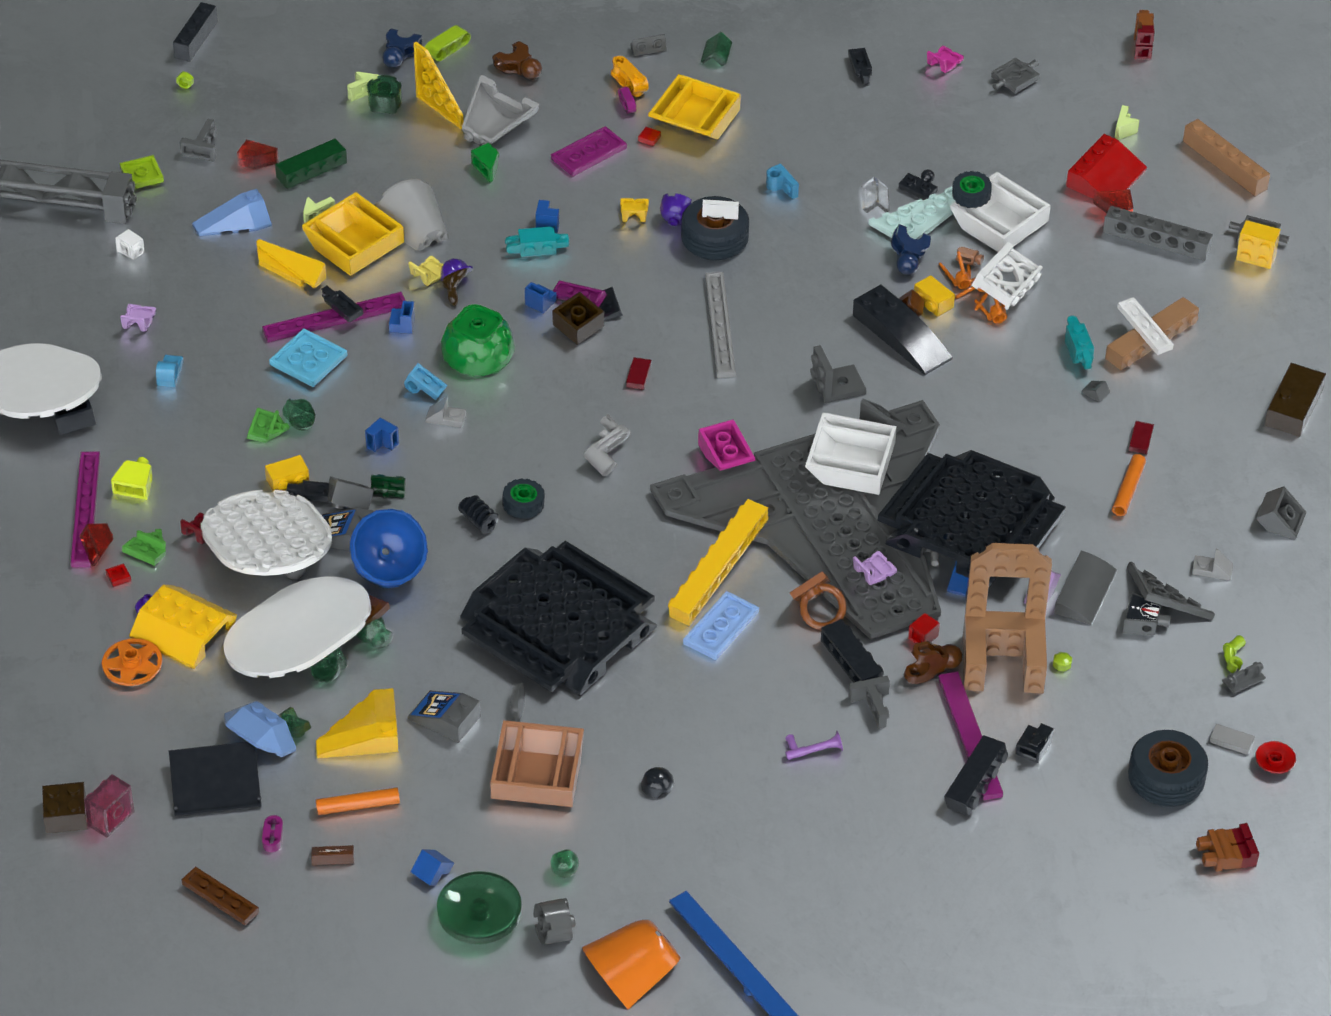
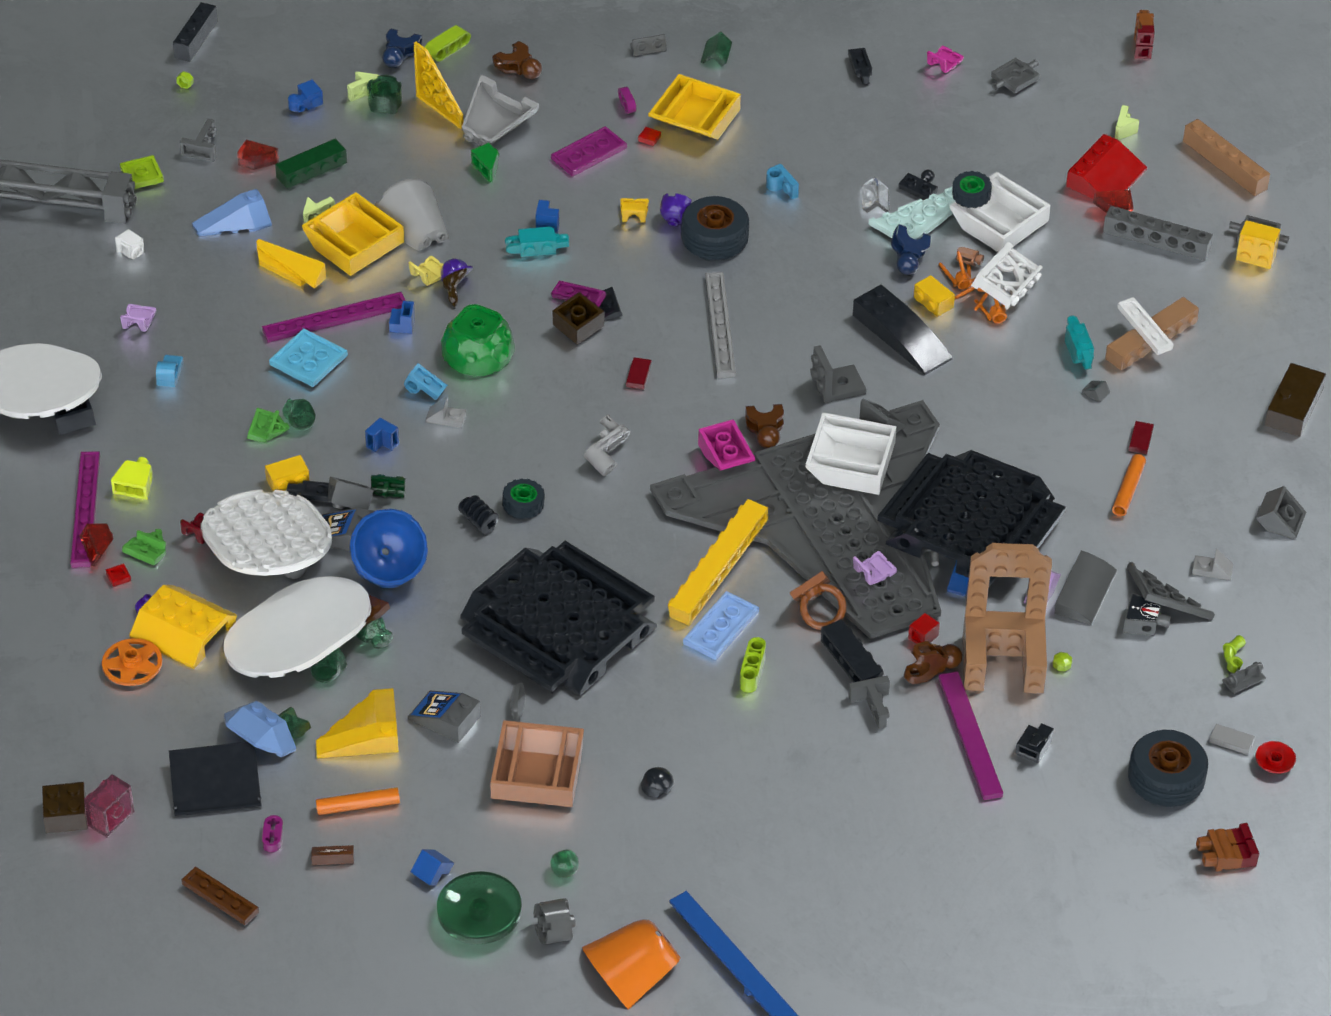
(308, 97): none -> blue brick
(341, 304): black hinge -> none
(539, 297): blue piece -> none
(629, 76): light orange piece -> none
(720, 209): white tile -> none
(752, 664): none -> lime beam
(765, 425): none -> reddish brown piece
(795, 752): medium lavender piece -> none
(913, 301): reddish brown panel -> none
(976, 775): black brick -> none

